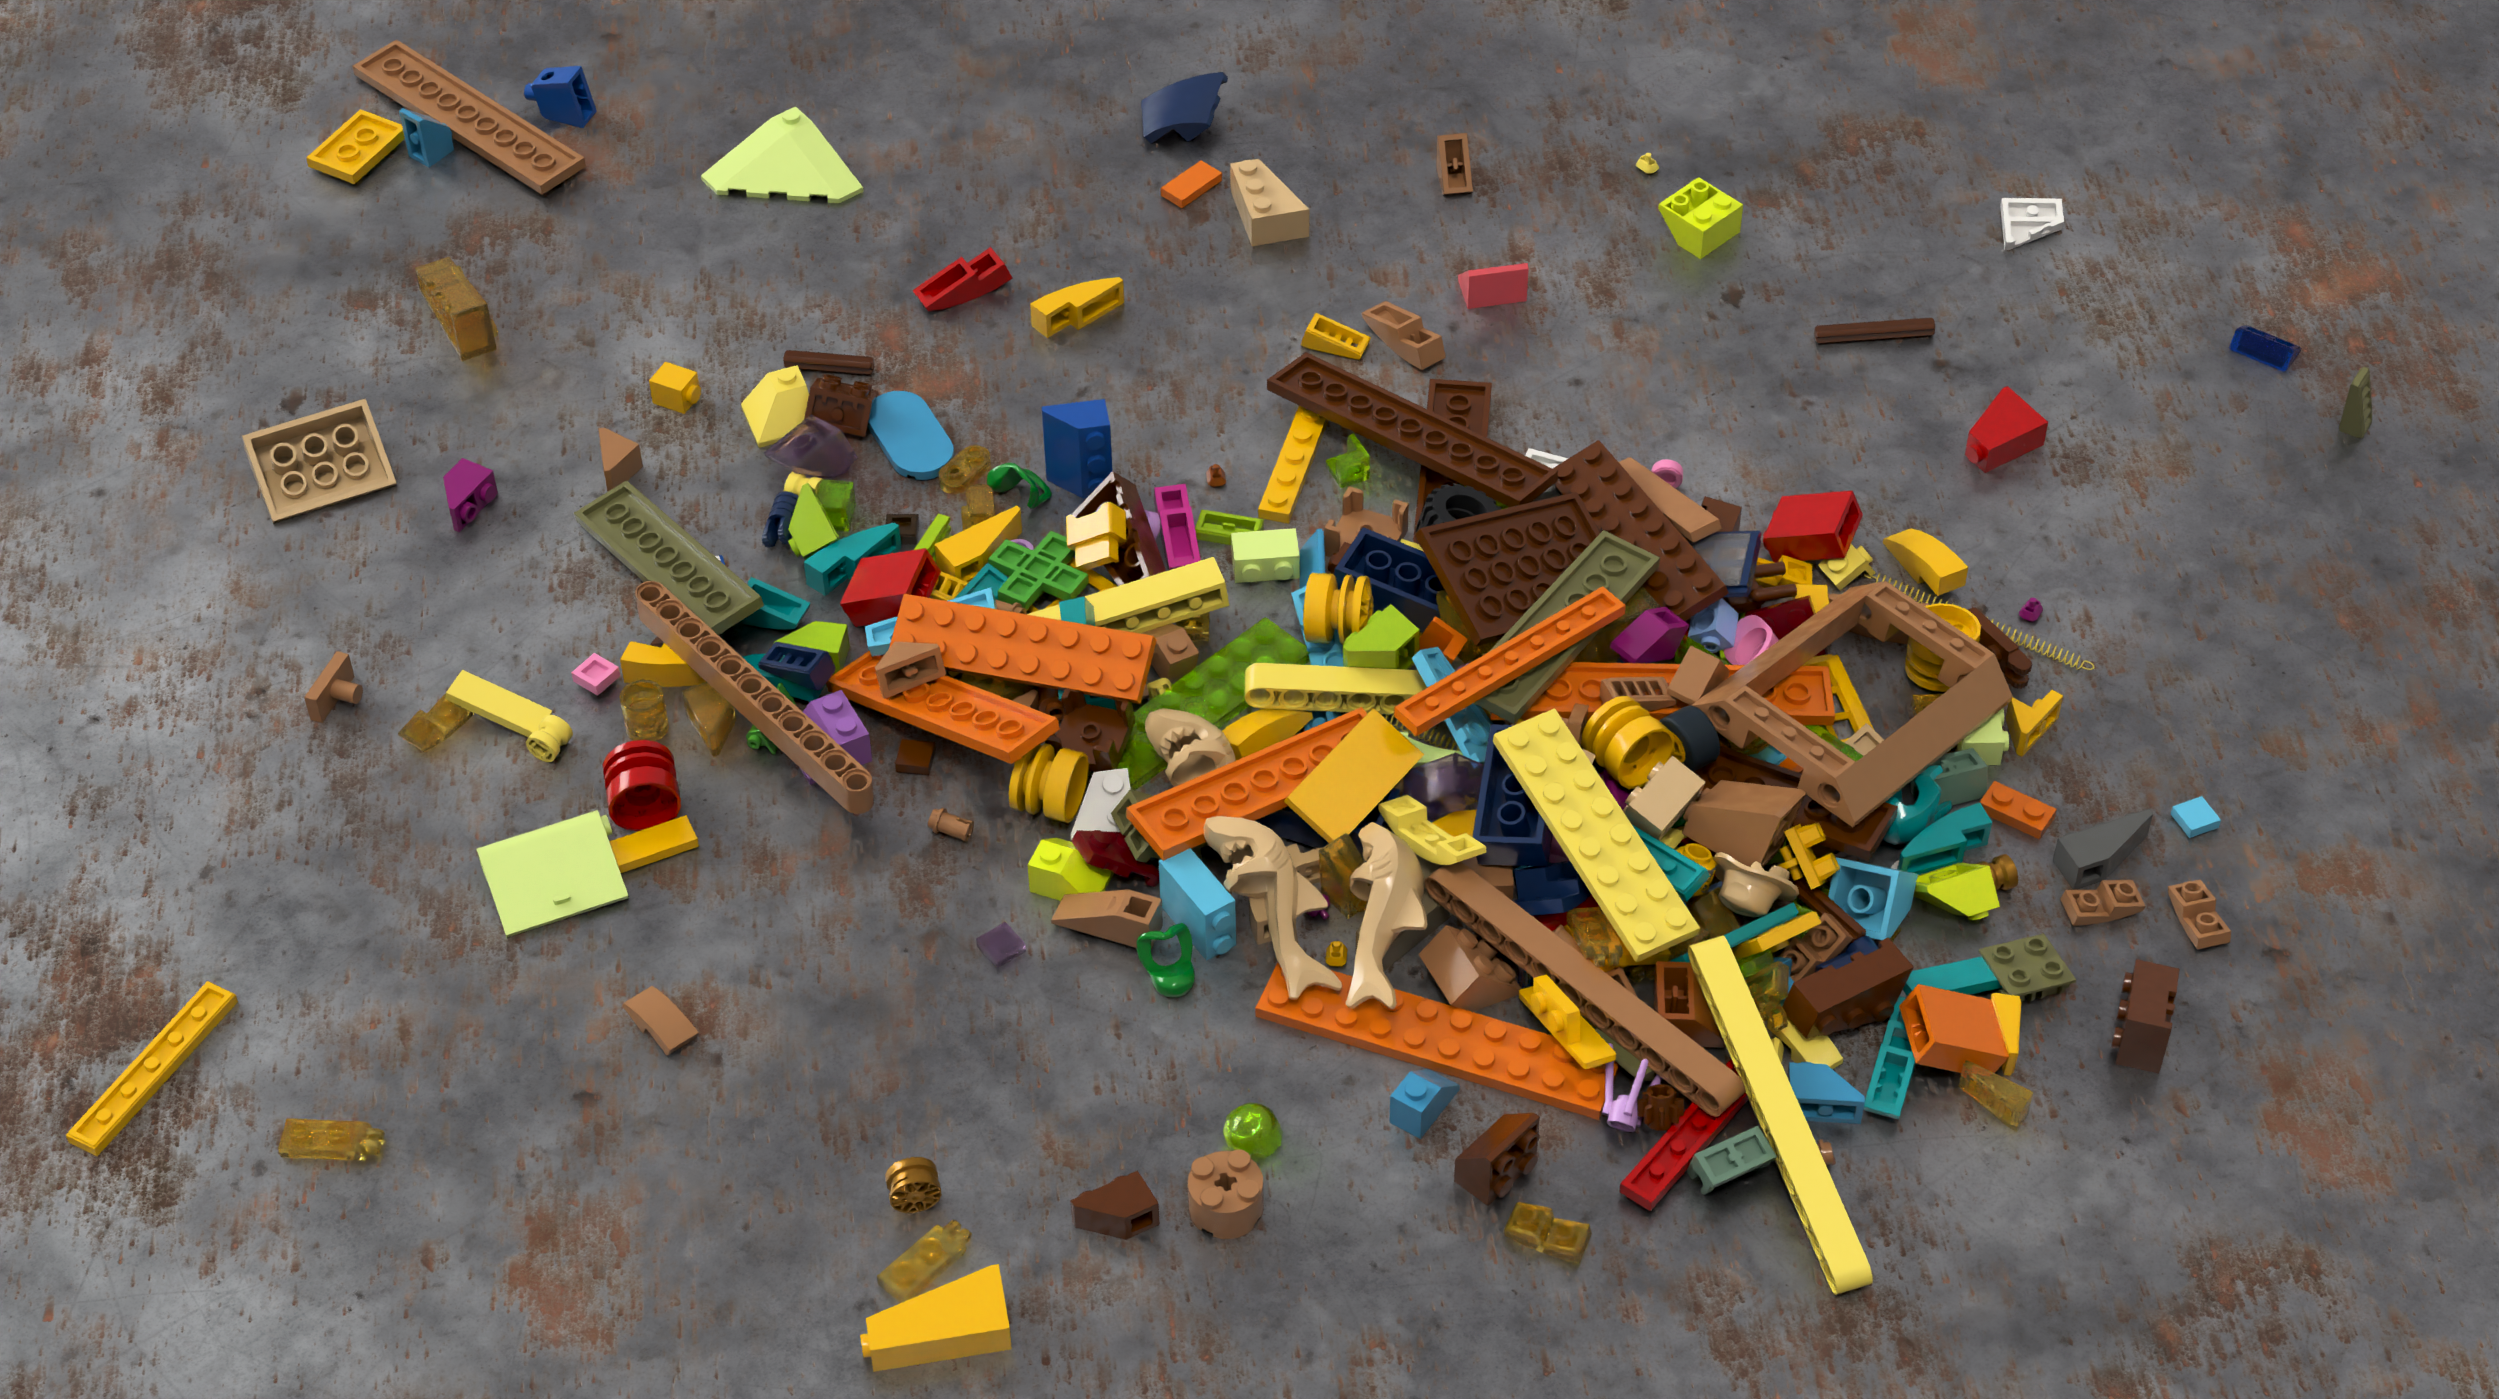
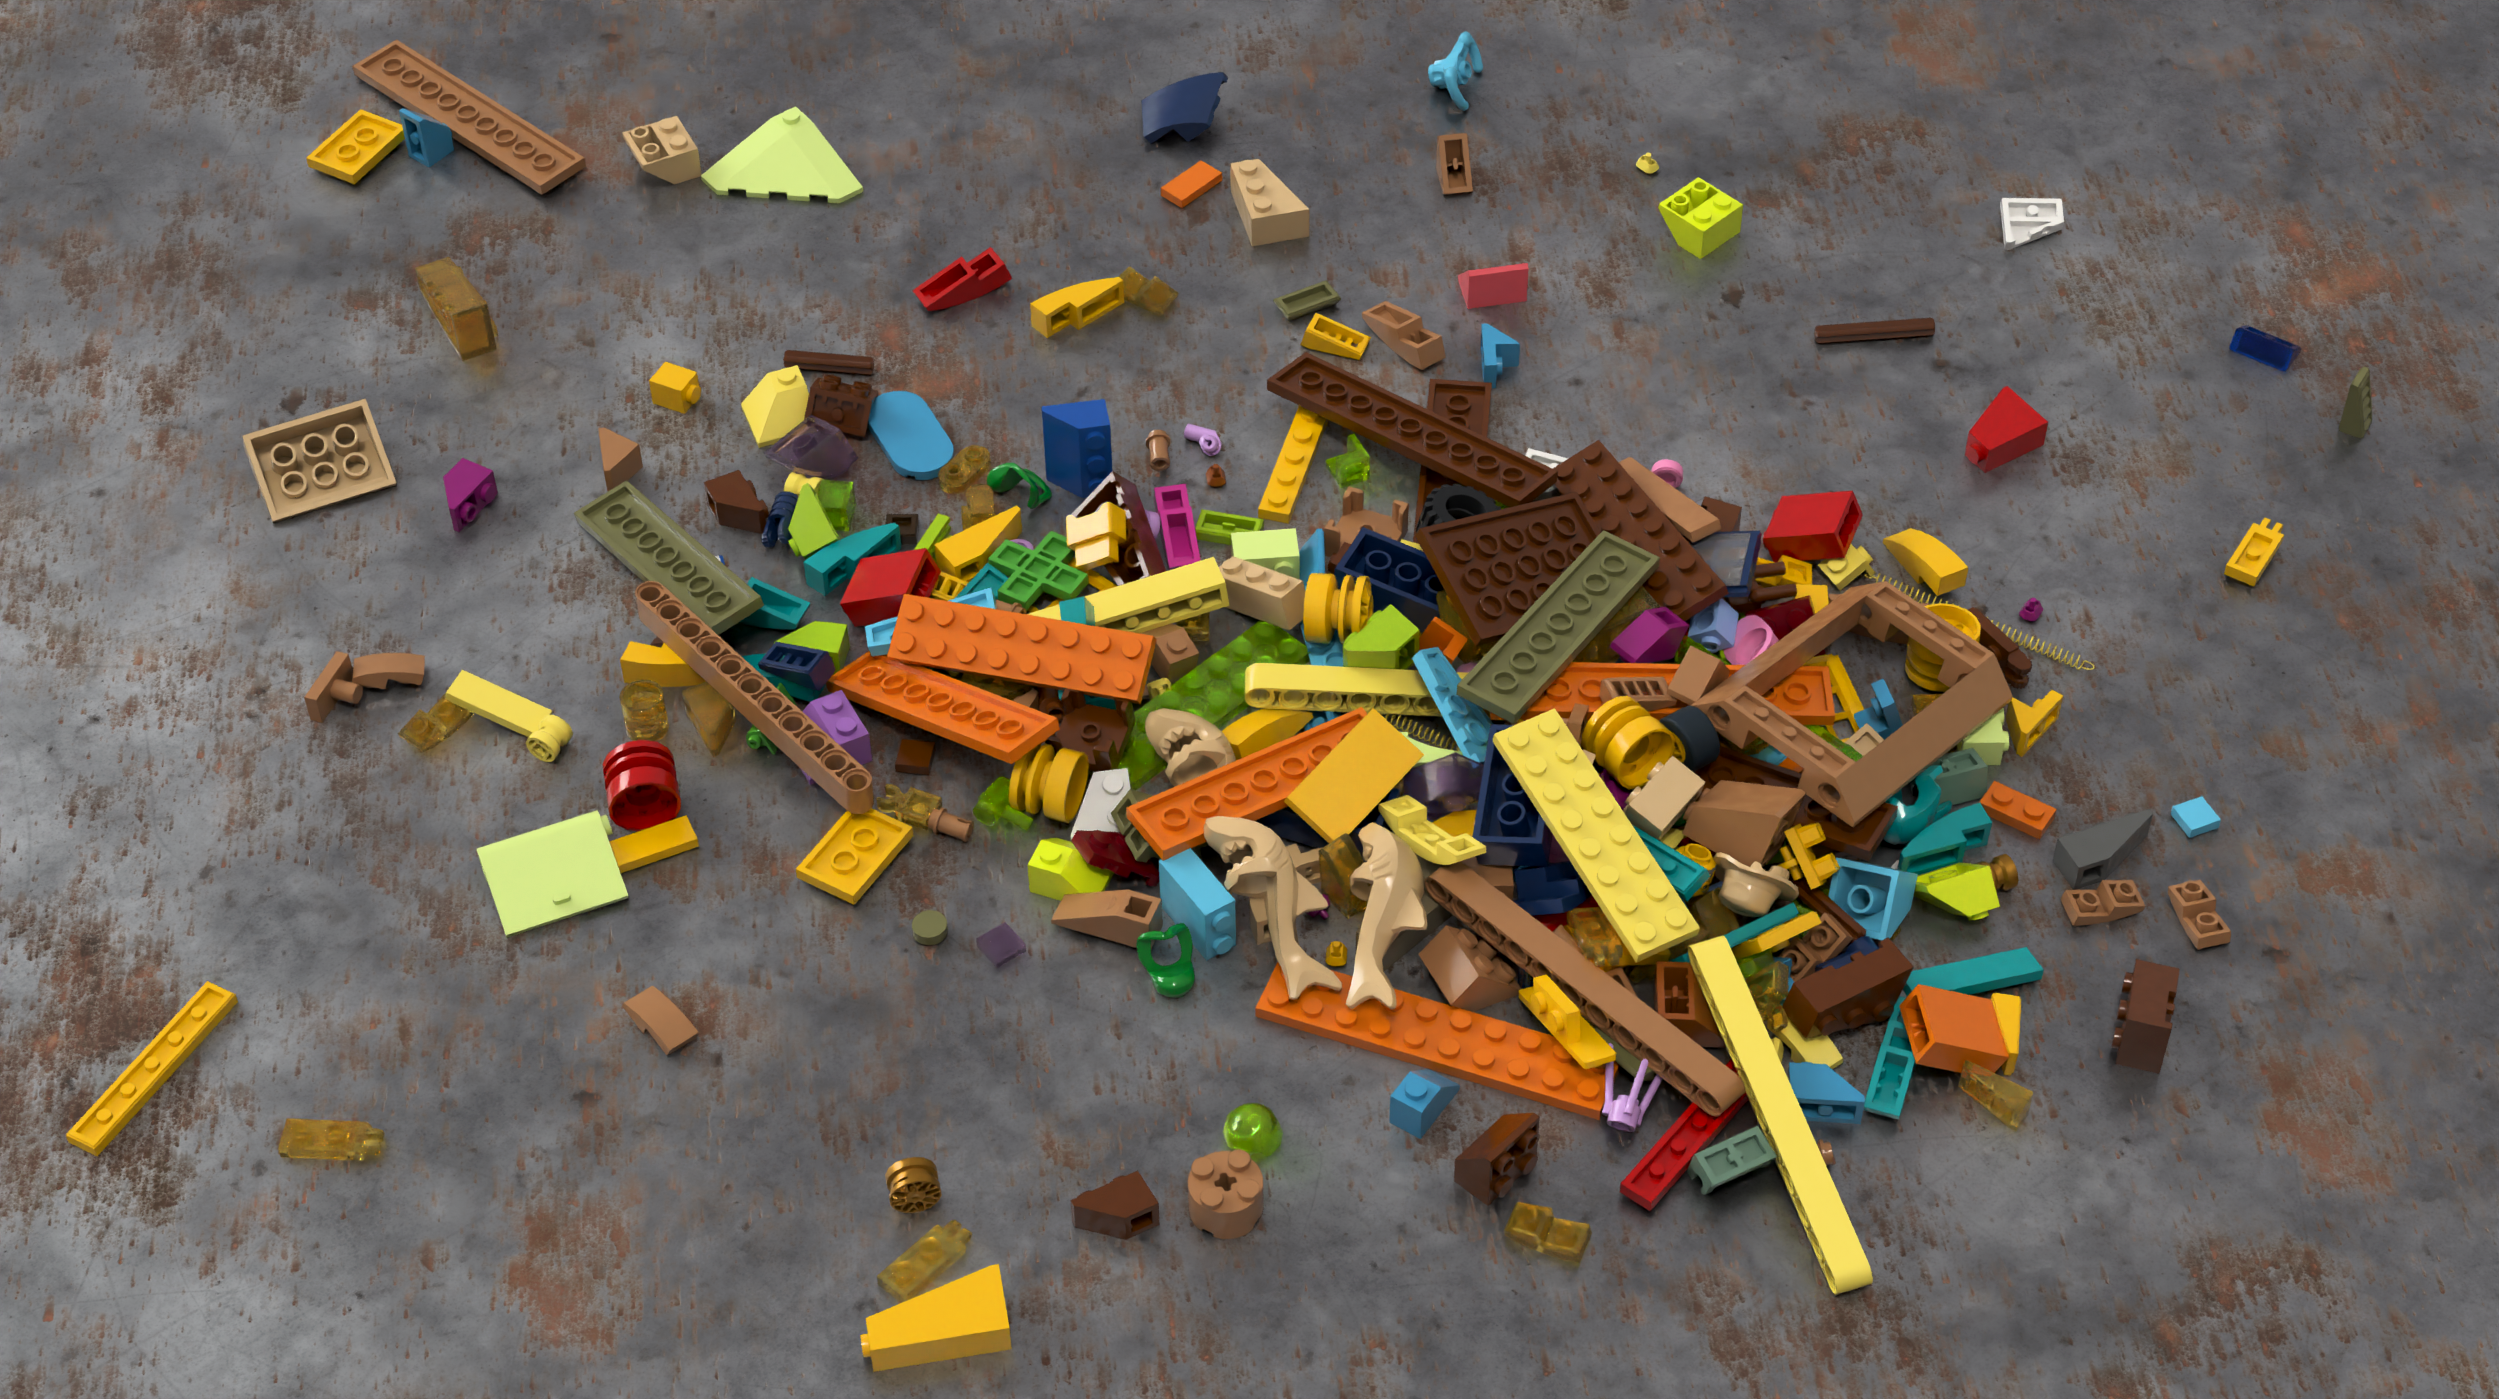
(376, 669): none -> medium nougat slope
(562, 95): blue torso -> none
(595, 674): bright pink plate -> none
(665, 150): none -> tan slope
(736, 503): none -> reddish brown slope
(854, 854): none -> yellow plate
(908, 666): medium nougat slope -> none
(911, 807): none -> clear yellow plate
(929, 927): none -> olive tile
(995, 804): none -> clear neon green piece
(1147, 294): none -> clear yellow slope
(1158, 443): none -> medium nougat pin
(1206, 437): none -> lavender arm
(1263, 593): none -> tan brick
(1307, 300): none -> olive tile
(1454, 69): none -> medium azure piece
(1497, 352): none -> dark azure slope
(1509, 661): orange plate -> none
(1660, 1107): reddish brown gear -> none
(1882, 714): none -> dark azure slope
(2028, 967): olive hinge -> none
(2255, 552): none -> yellow hinge

